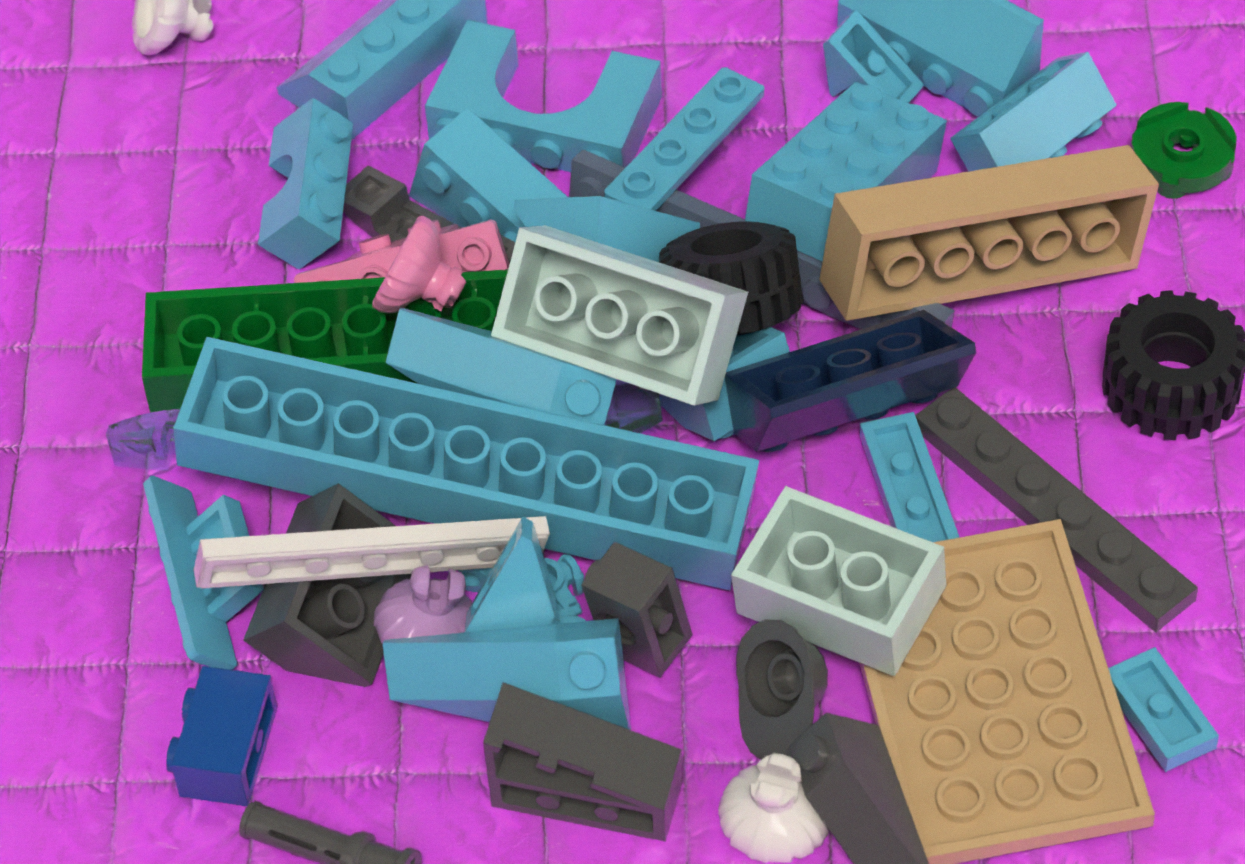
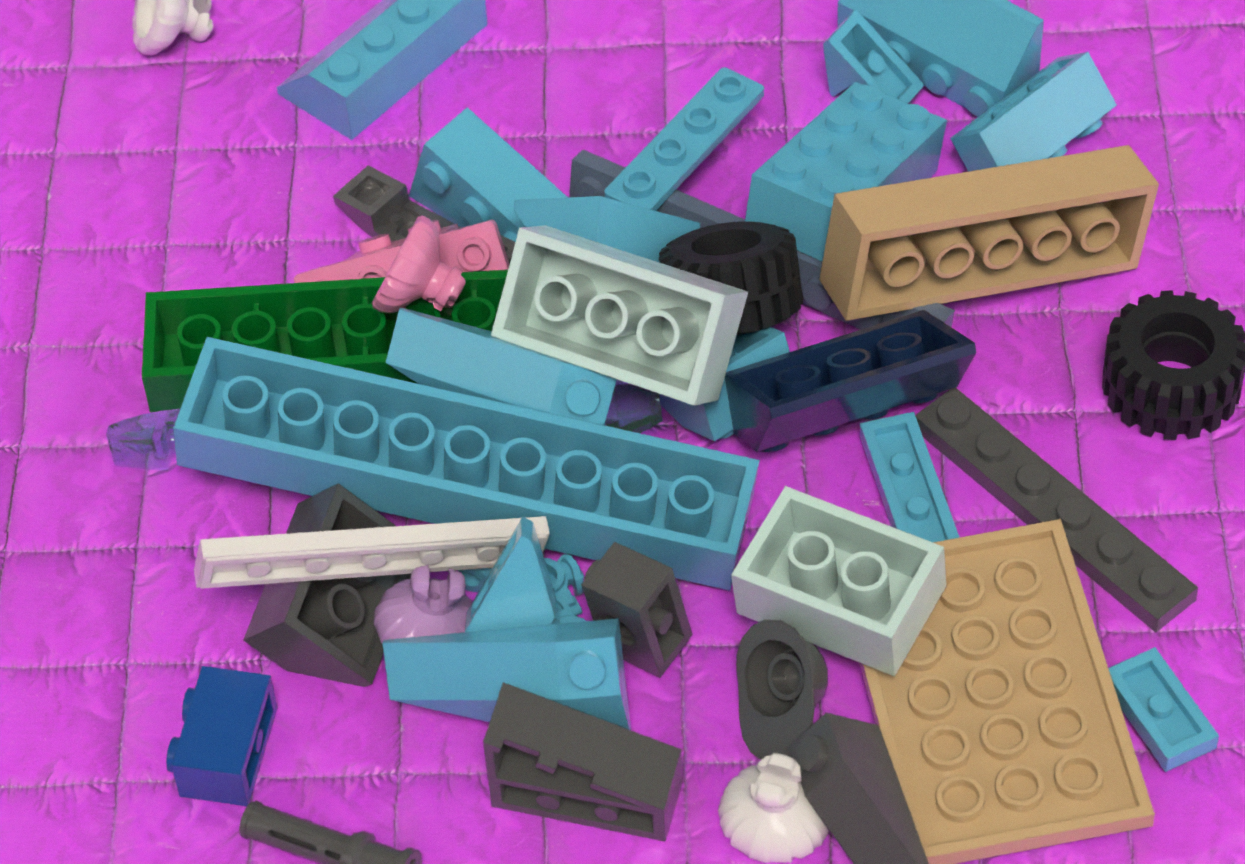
(199, 611): medium azure bracket -> none
(308, 211): medium azure arch -> none
(605, 123): medium azure arch -> none
(1188, 171): green plate -> none

